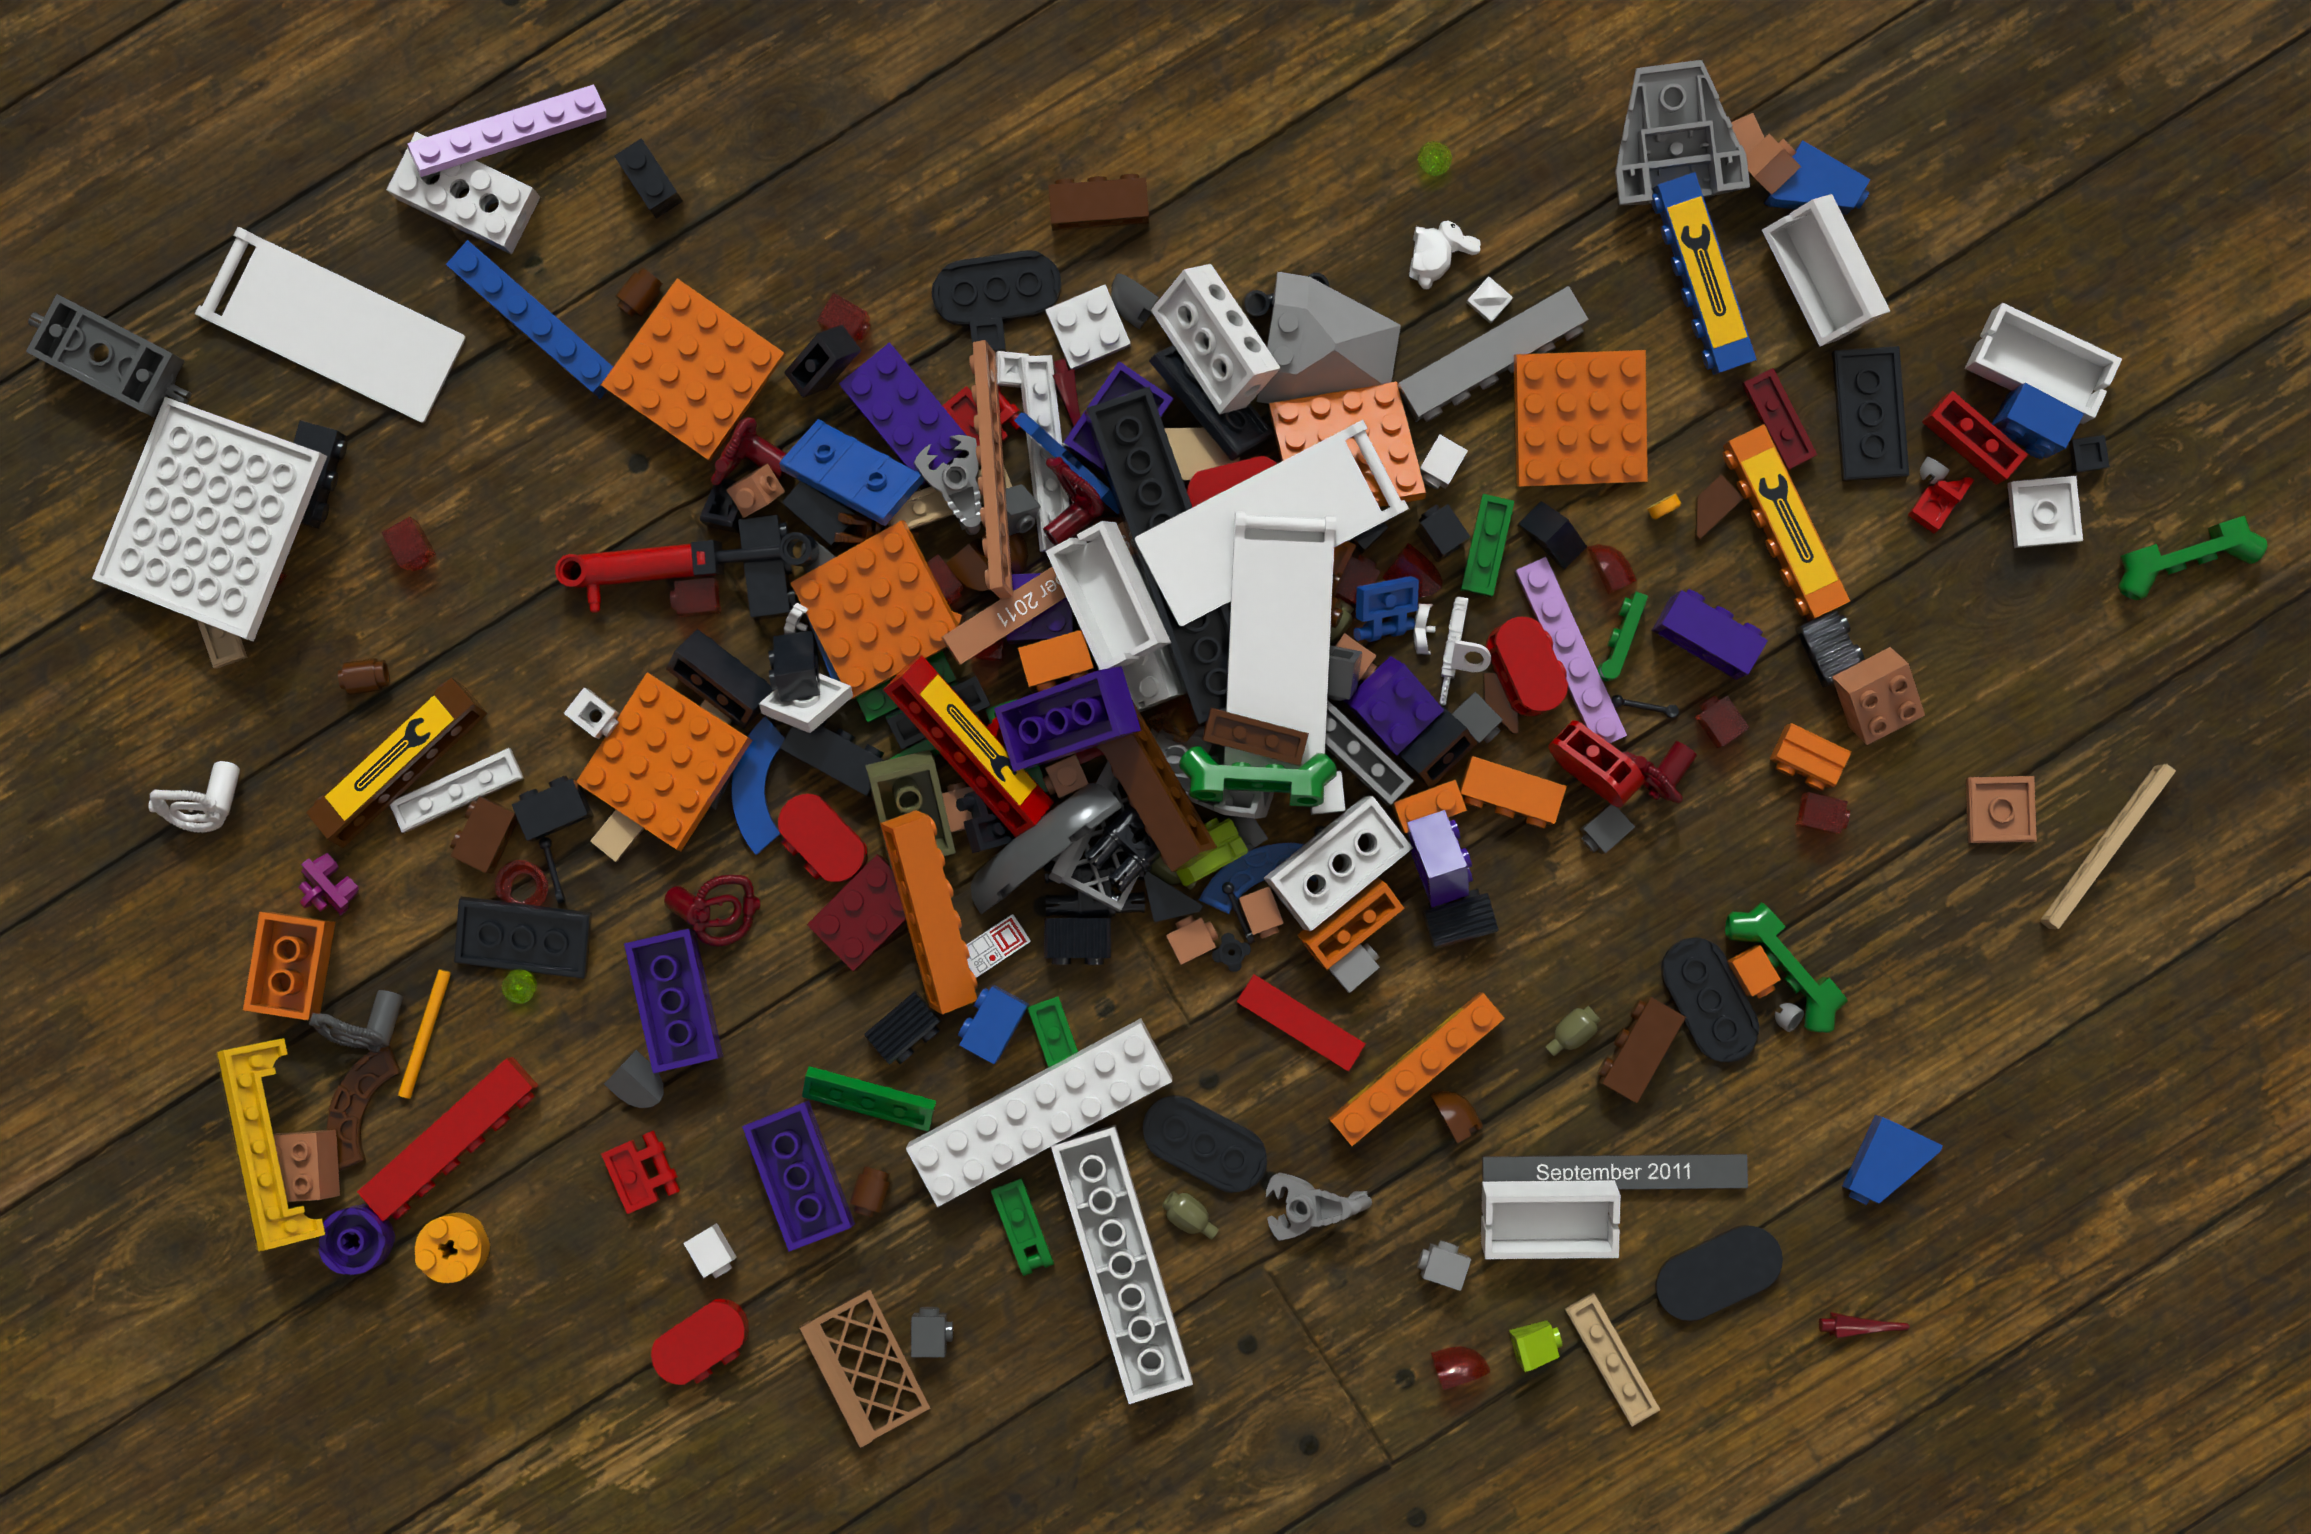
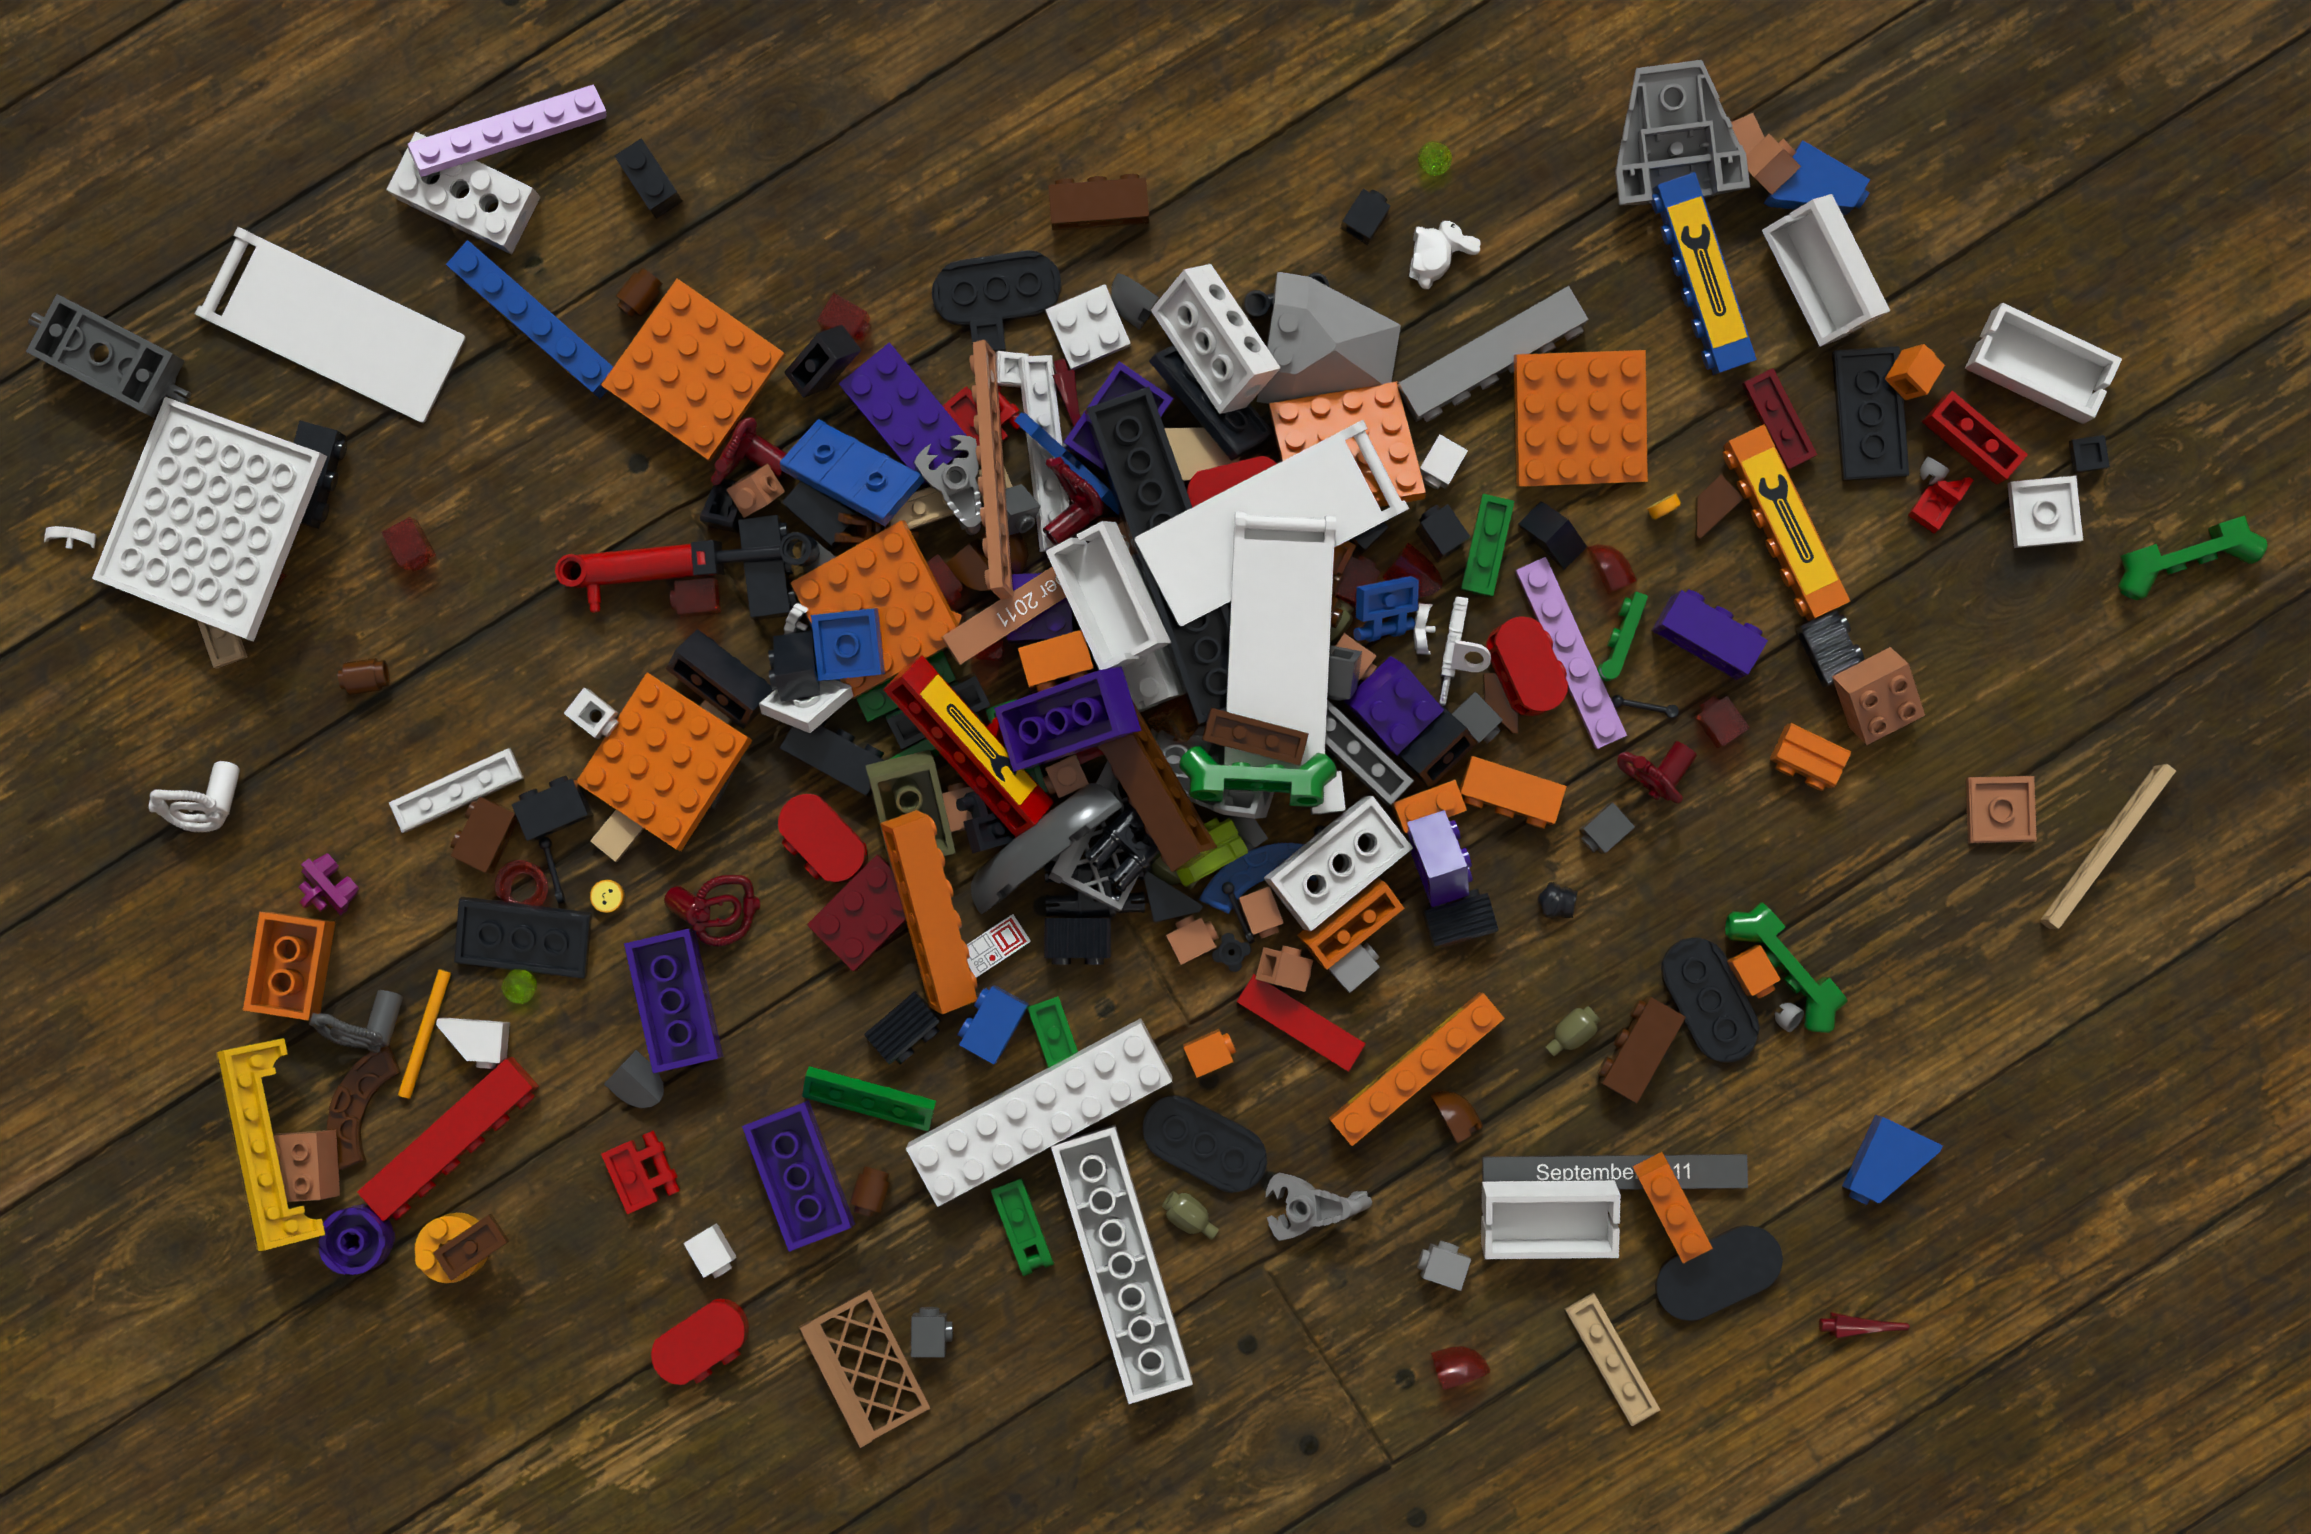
(70, 534): none -> white piece
(396, 762): brick -> none
(471, 1247): none -> reddish brown plate
(477, 1039): none -> white slope
(607, 896): none -> light yellow tile
(749, 786): blue tile -> none
(848, 644): none -> blue tile
(1209, 1052): none -> orange brick
(1284, 968): none -> nougat brick
(1366, 215): none -> black brick
(1489, 300): white tile -> none
(1535, 1344): lime slope -> none
(1557, 901): none -> black arm
(1596, 763): red brick -> none
(1672, 1207): none -> orange brick
(1822, 813): clear red brick -> none
(1914, 372): none -> orange brick
(2037, 421): blue brick -> none

